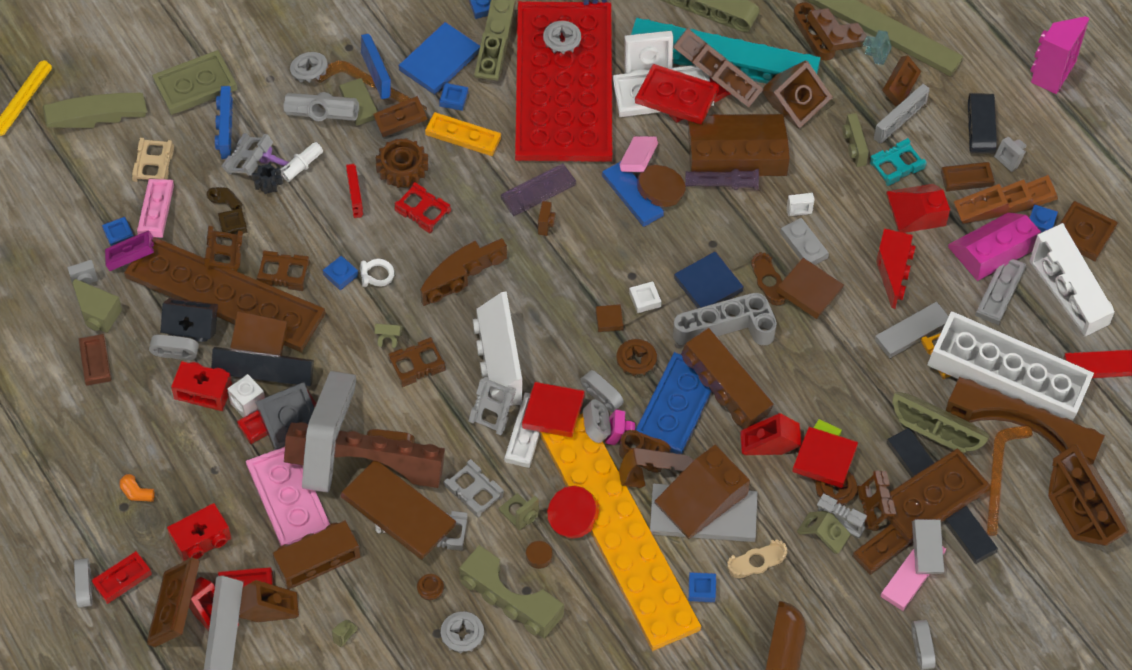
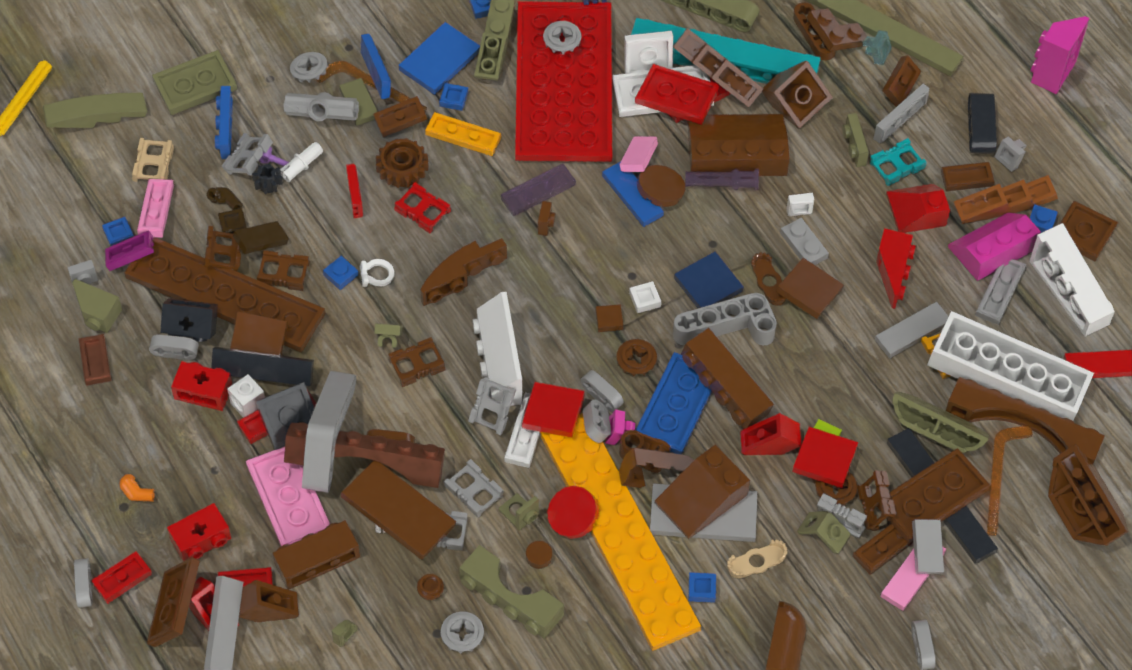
(260, 237): none -> dark brown tile

